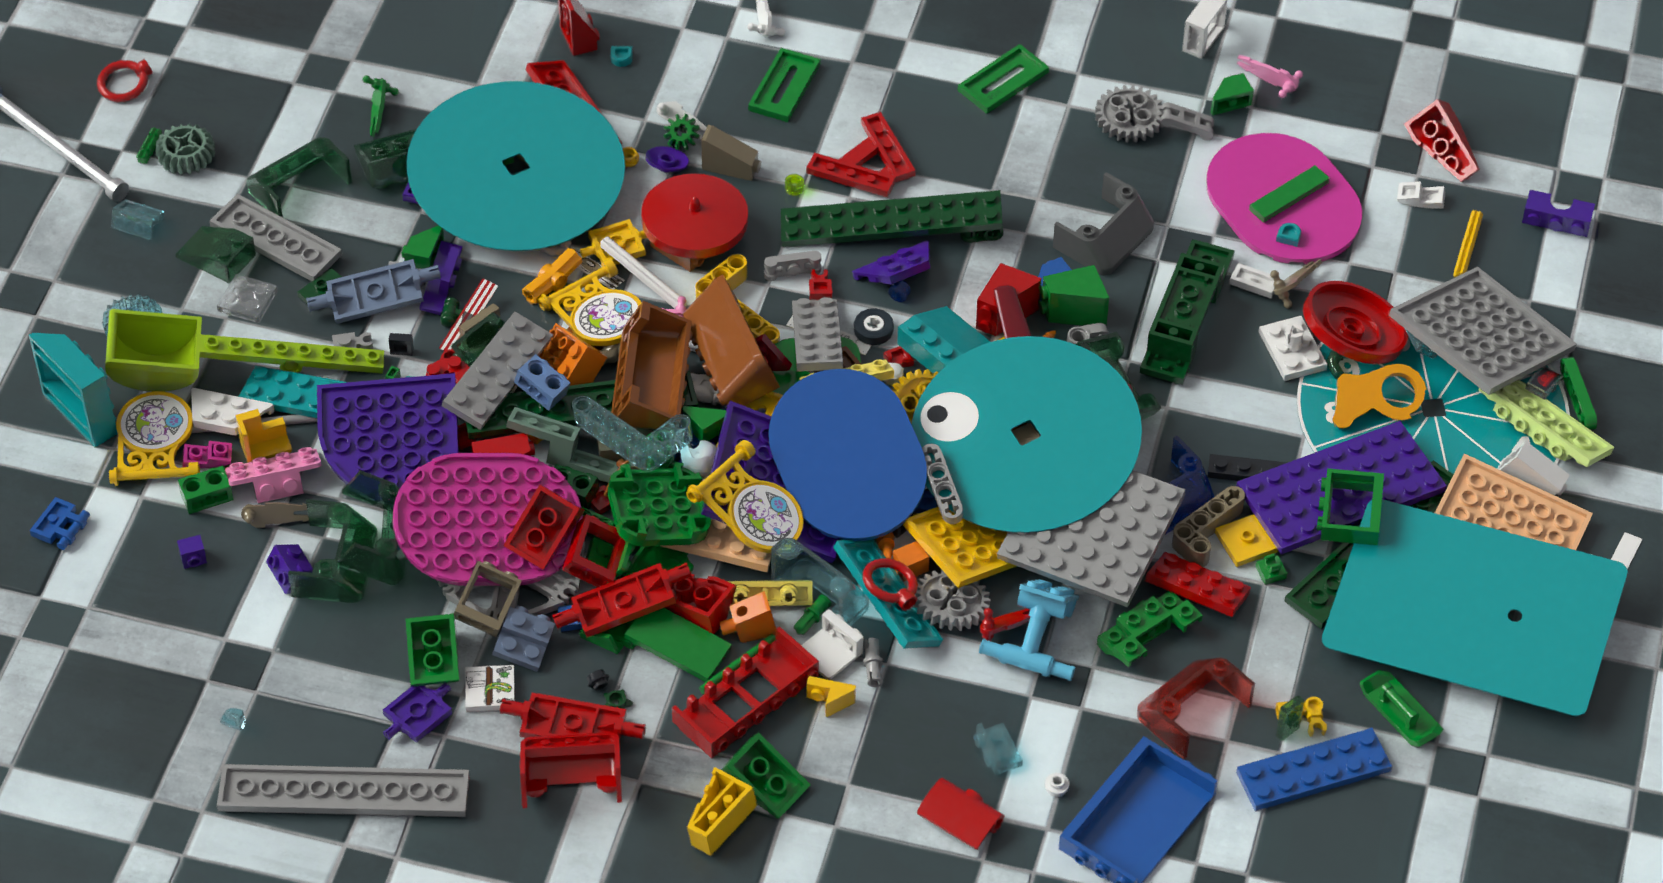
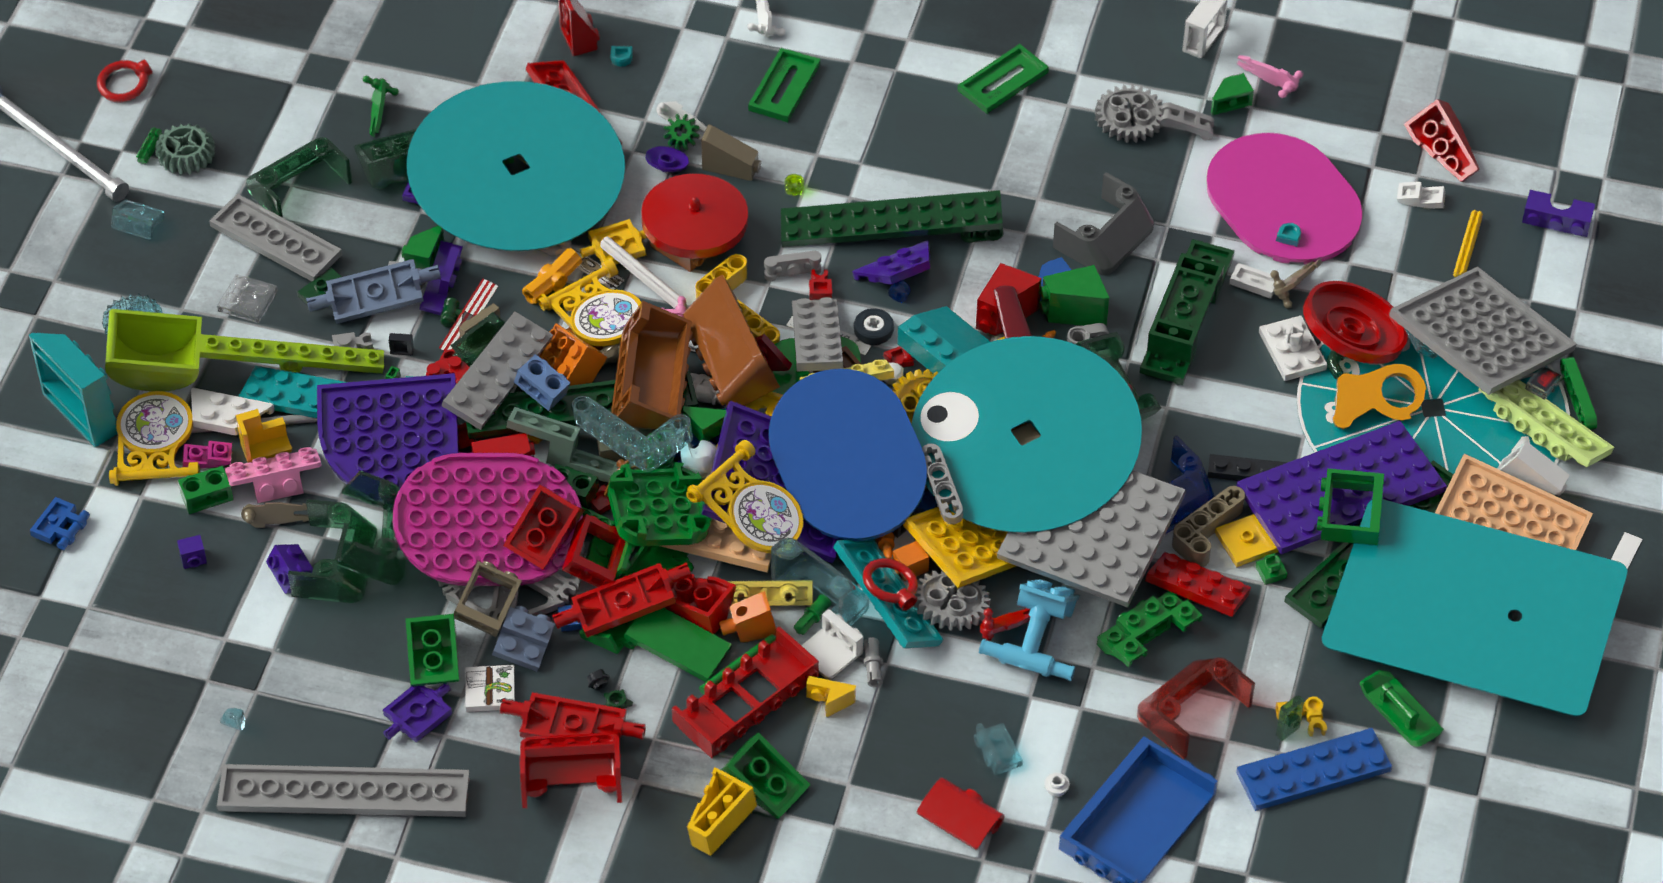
(218, 251): clear green slope -> none
(631, 156): yellow plate -> none
(849, 170): red plate -> none
(1289, 193): green tile -> none

